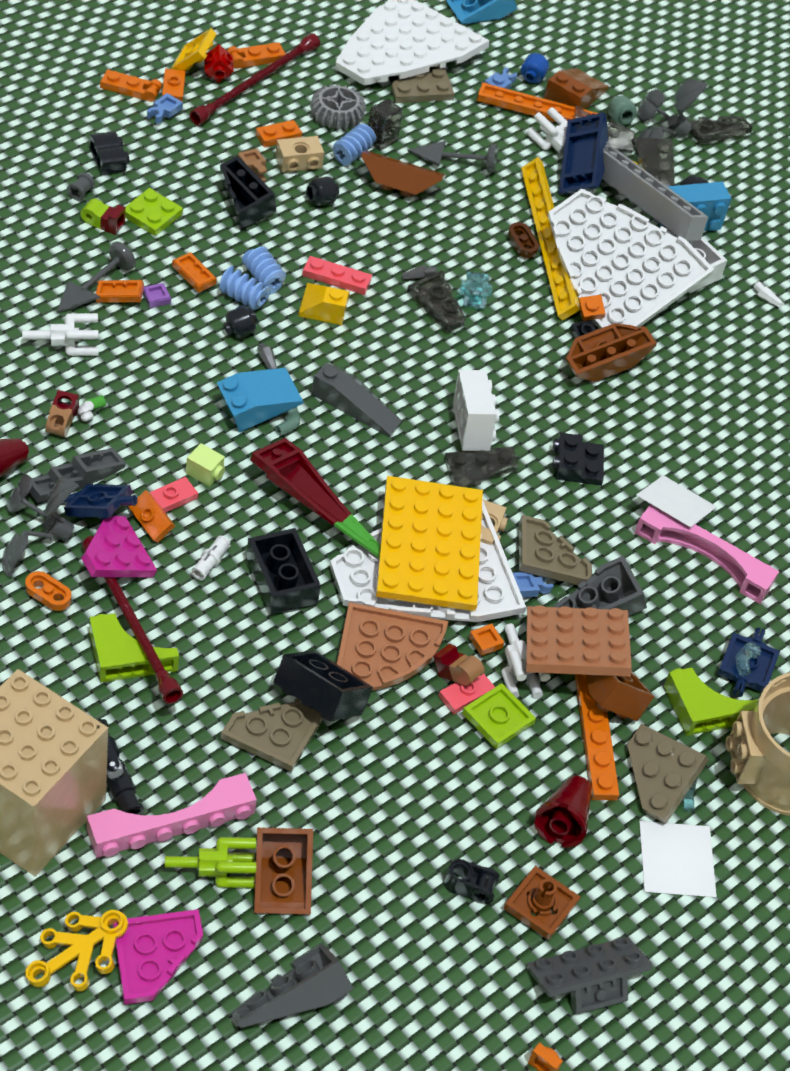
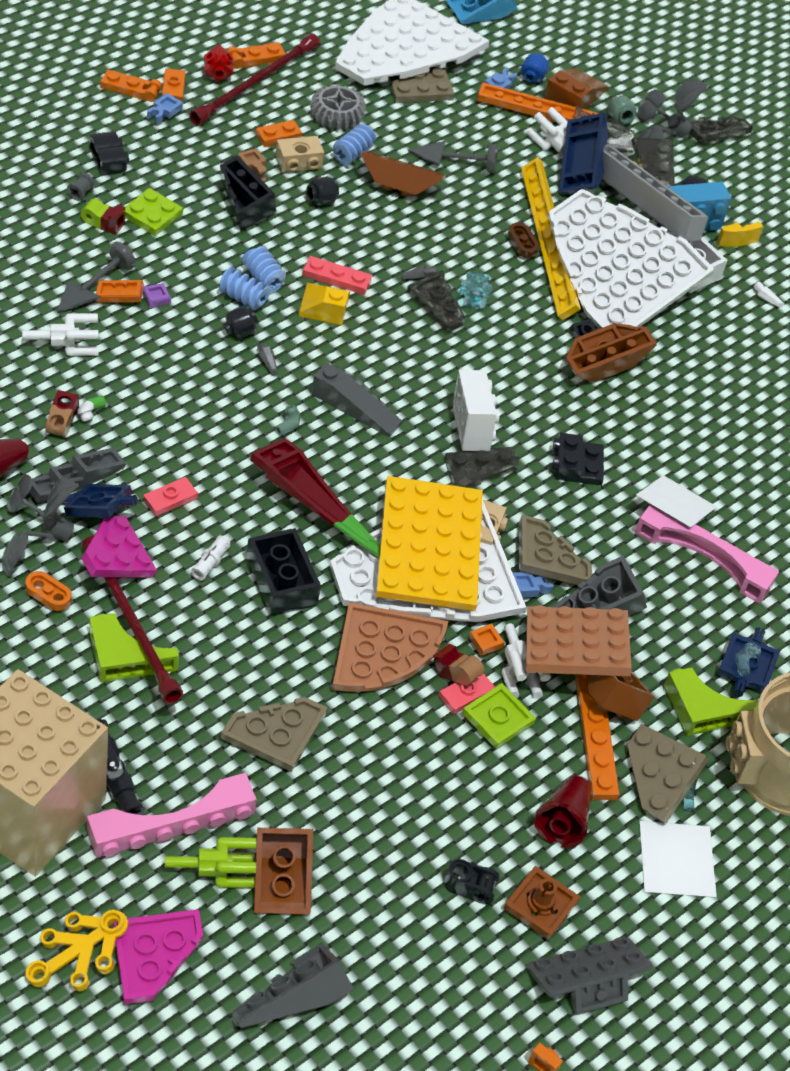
(152, 516): orange plate -> none
(194, 51): yellow plate -> none
(194, 272): orange plate -> none
(205, 465): yellowish green brick -> none
(258, 396): dark azure slope -> none
(322, 685): black brick -> none
(385, 122): clear smoke brick -> none
(592, 307): orange plate -> none
(736, 235): none -> yellow slope

